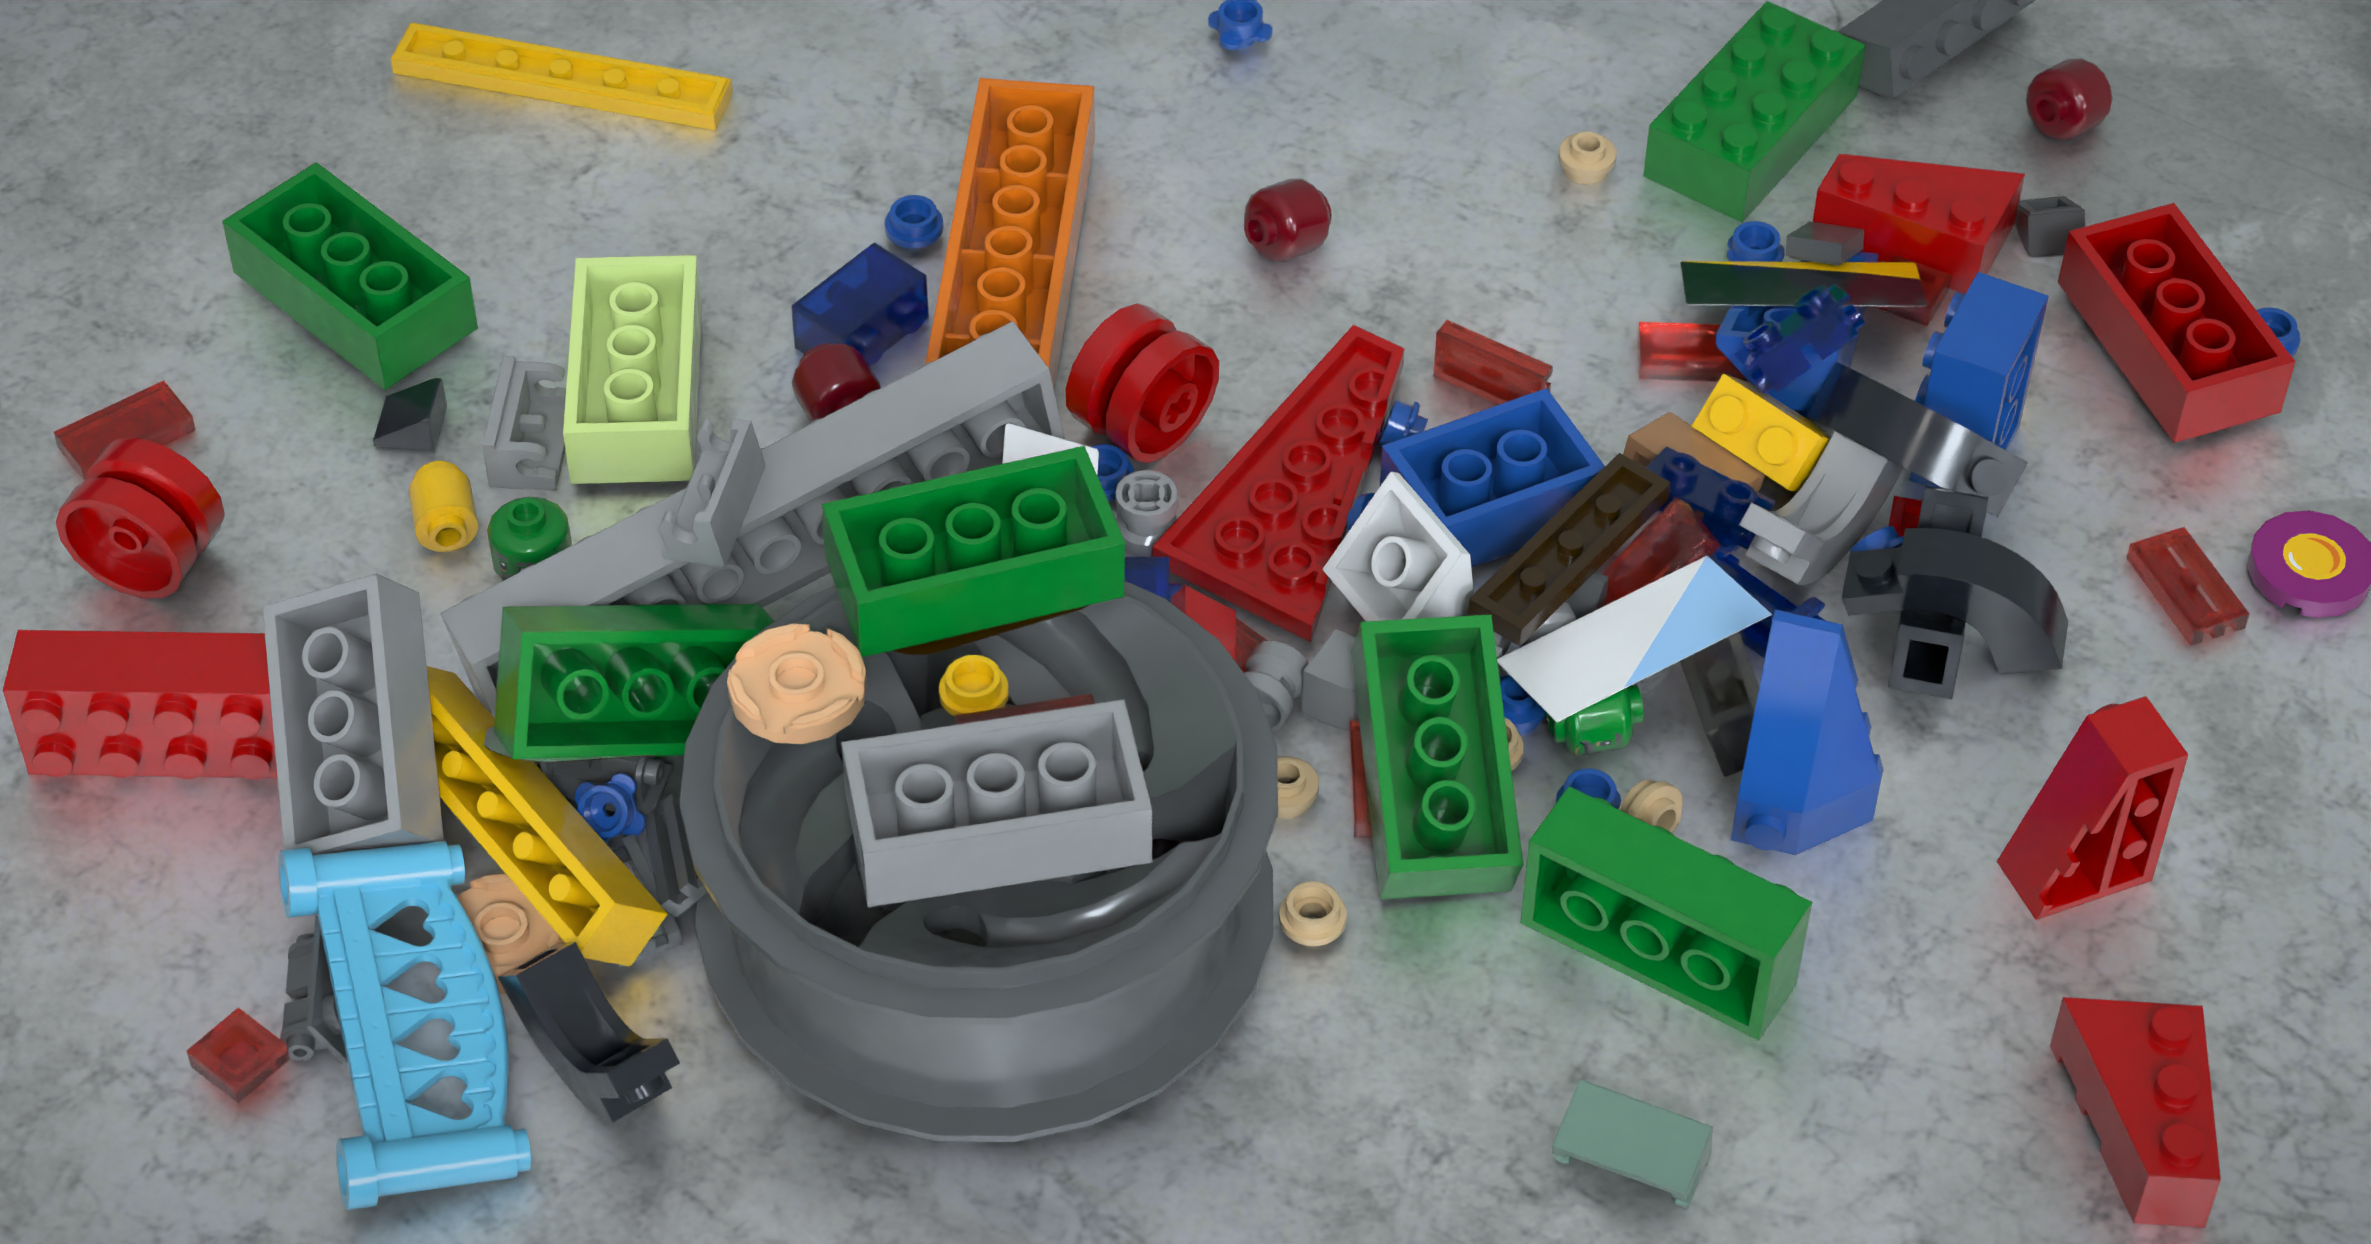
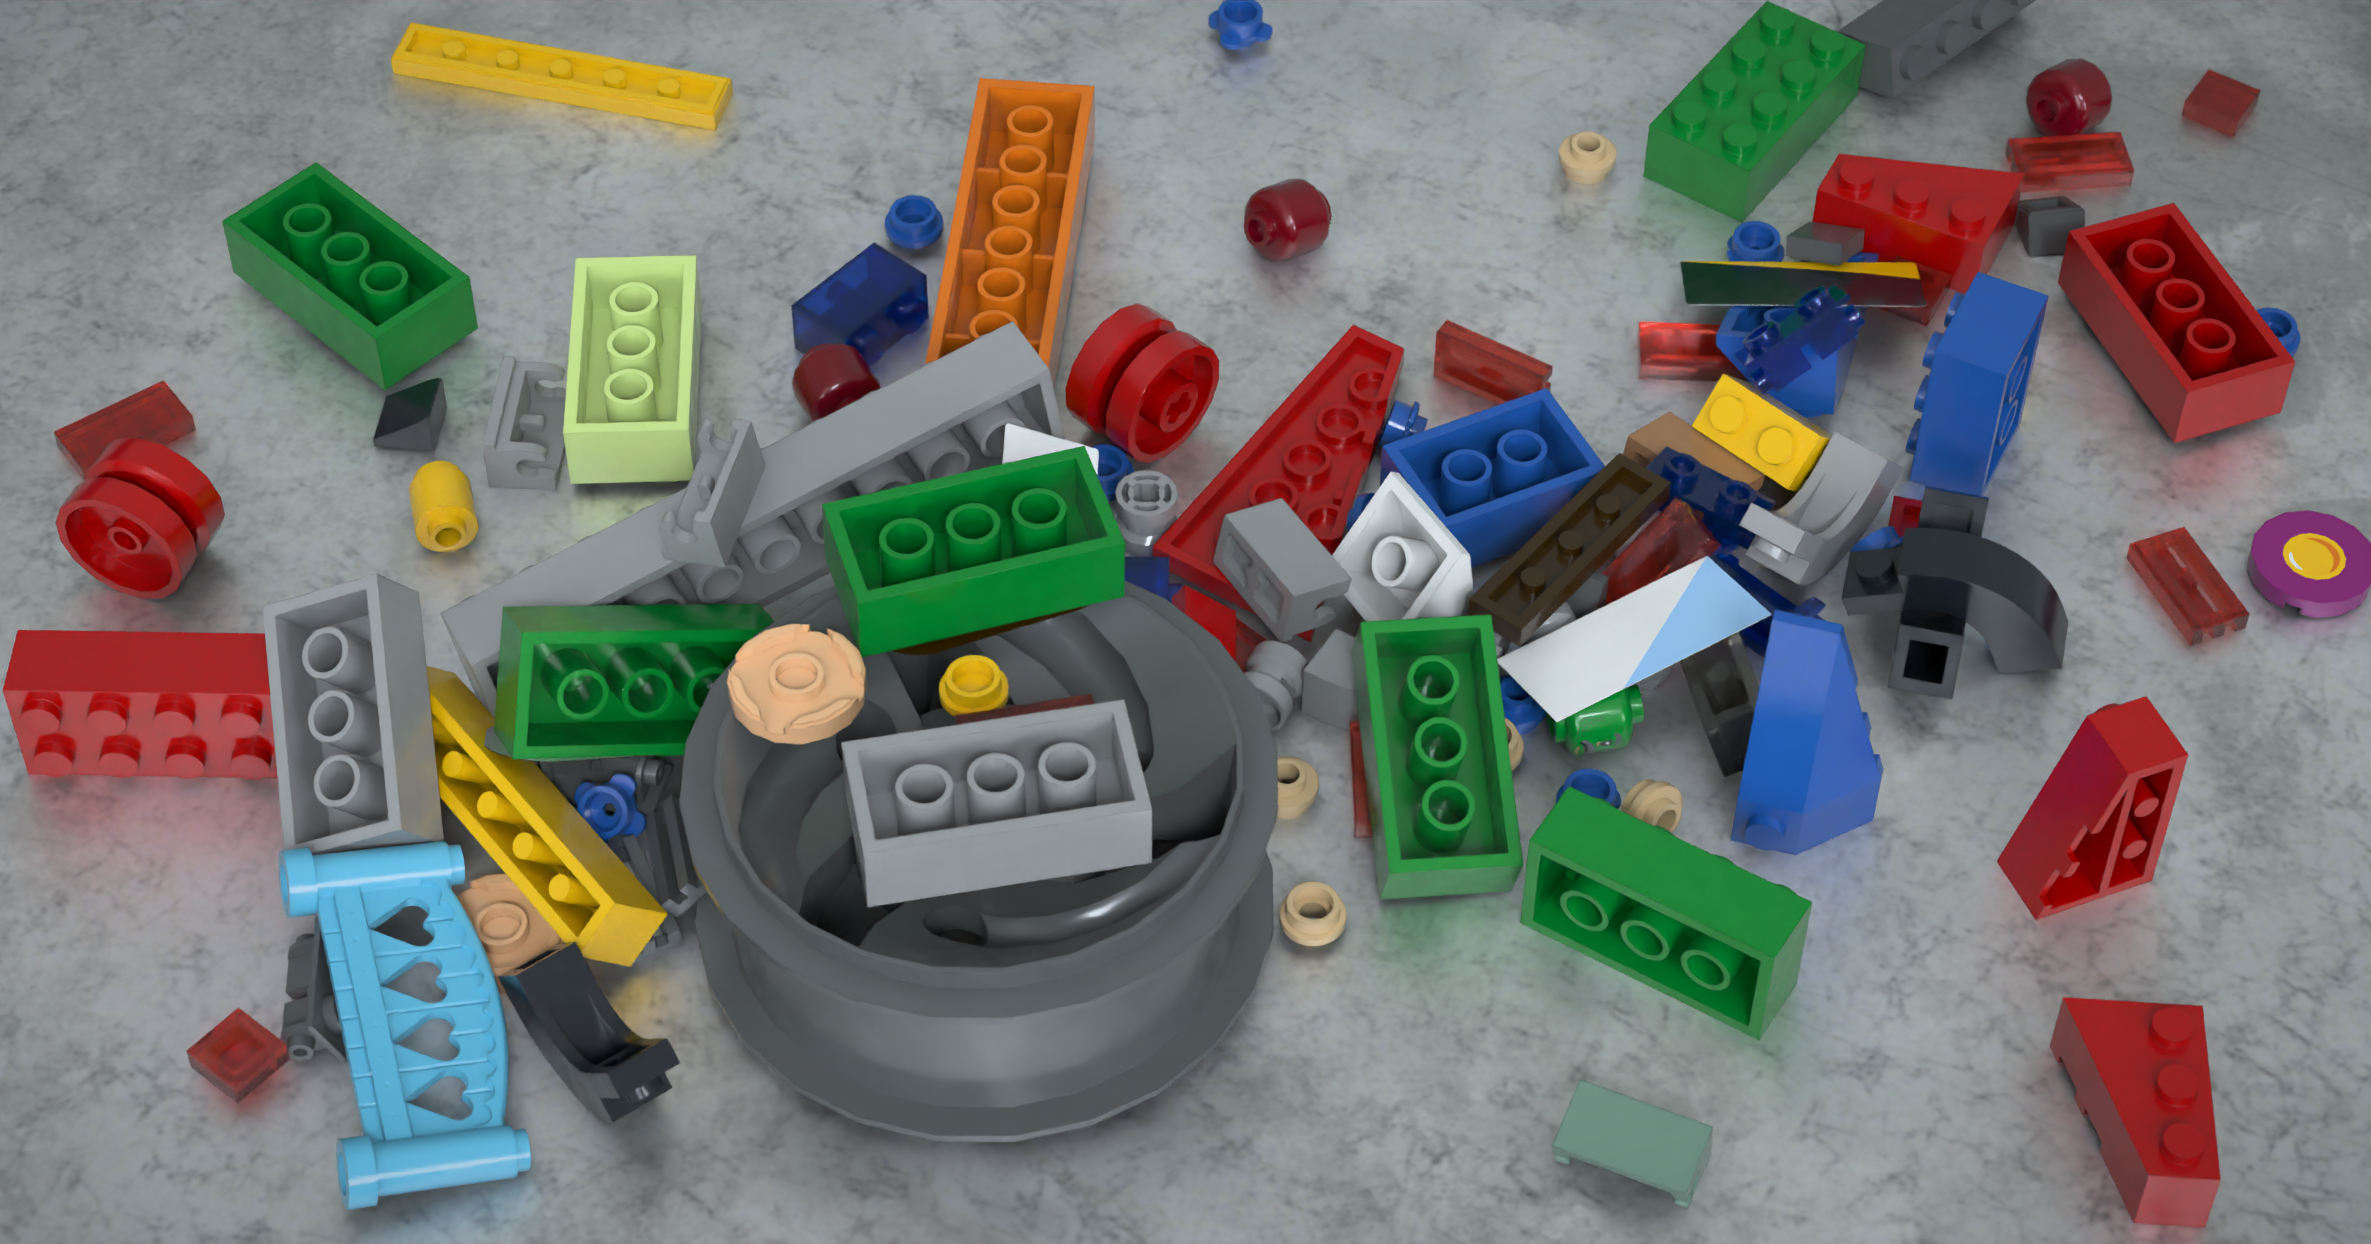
(526, 534): green head -> none
(1279, 568): none -> light grey hinge
(1916, 437): black arch -> none
(2071, 161): none -> clear red tile
(2221, 103): none -> clear red tile

